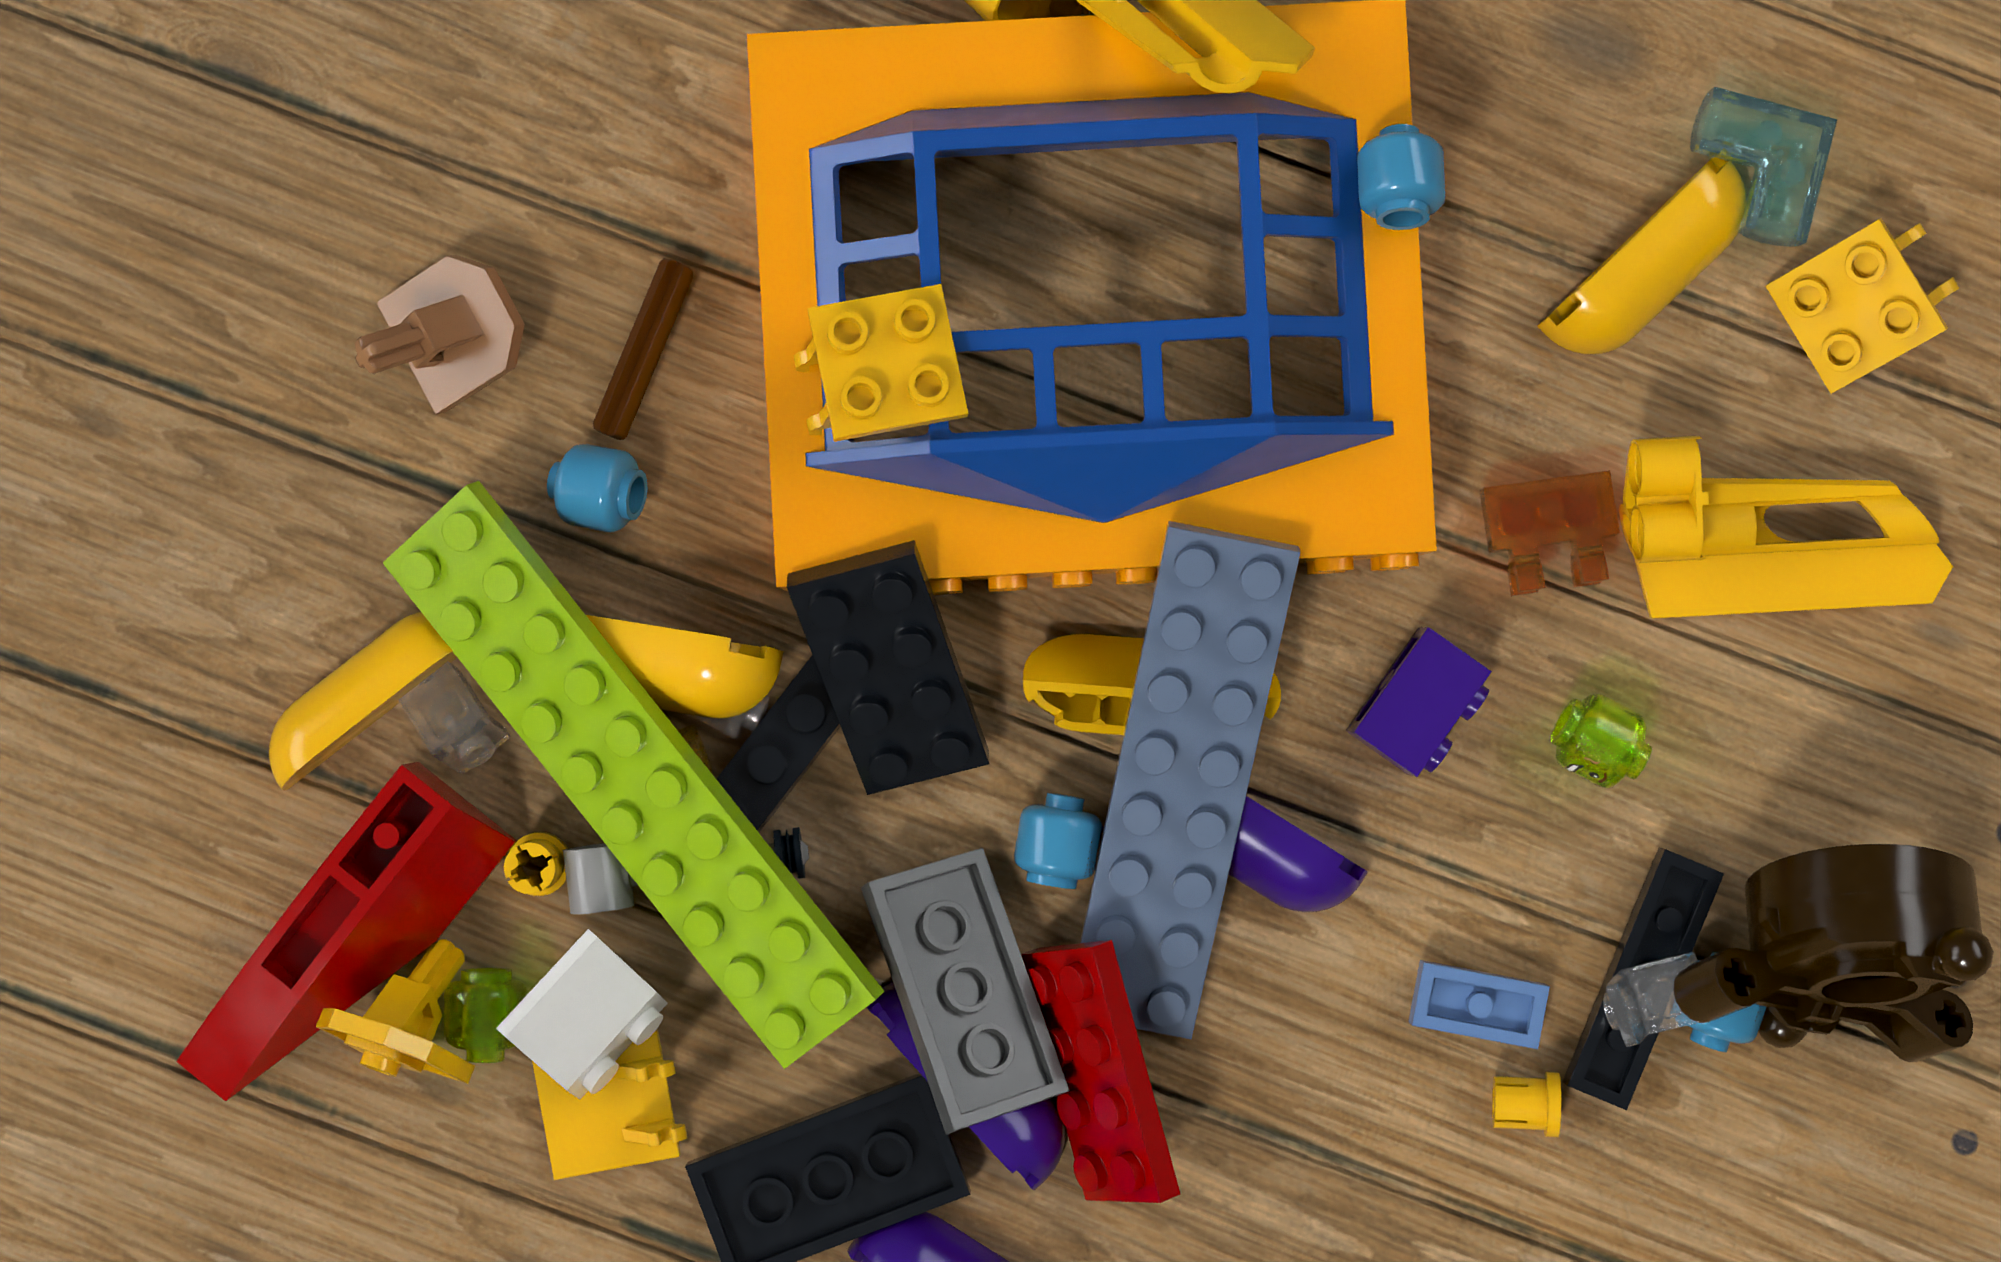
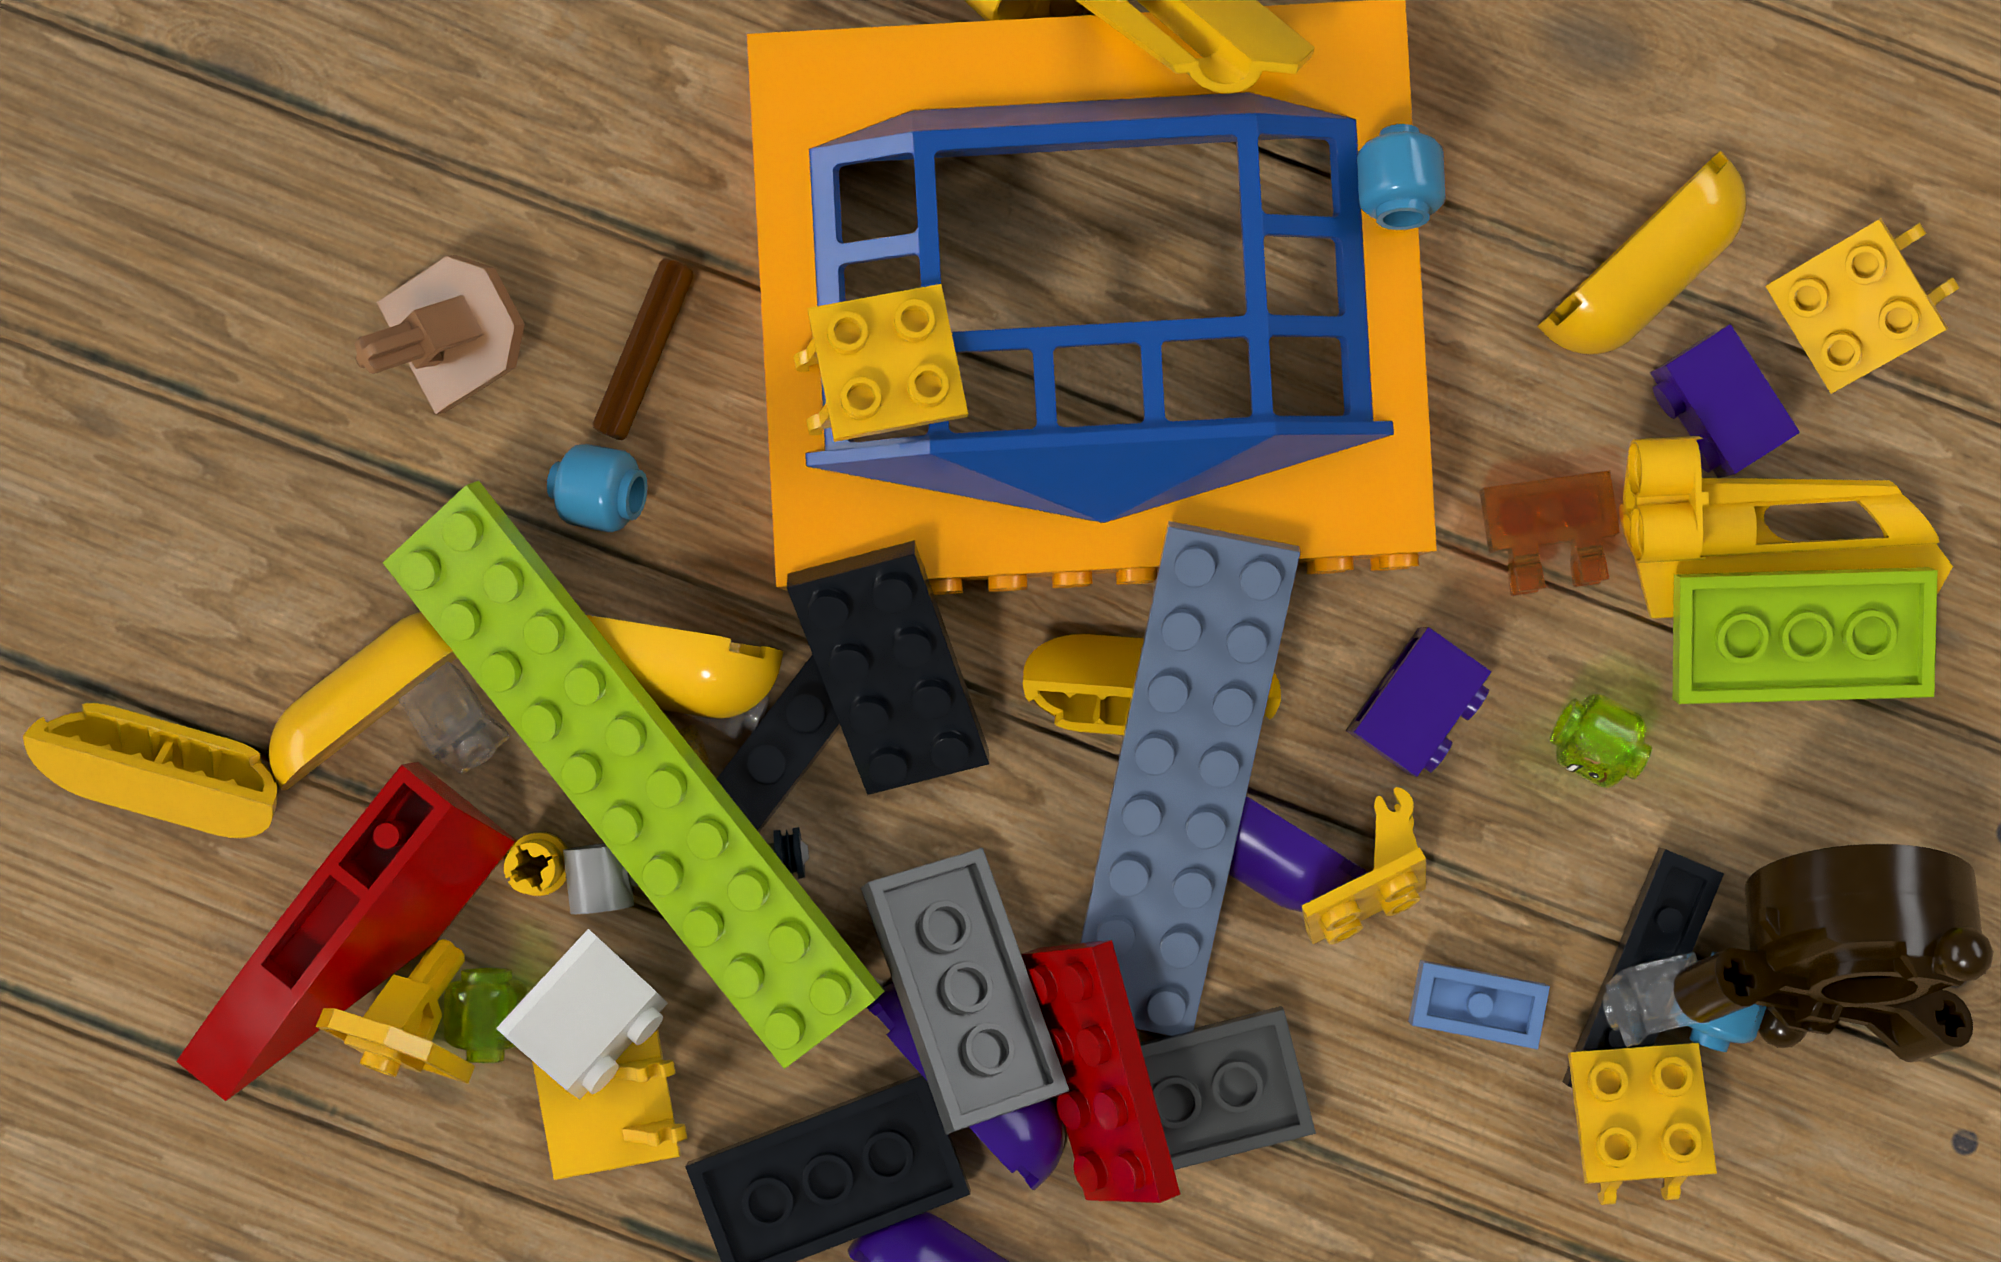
(156, 769): none -> yellow brick
(1058, 841): dark azure head -> none
(1228, 1087): none -> dark grey plate
(1390, 887): none -> yellow plate
(1527, 1103): yellow bush -> none
(1642, 1117): none -> yellow plate
(1724, 401): none -> dark purple brick
(1784, 148): clear light blue brick -> none
(1804, 635): none -> lime plate

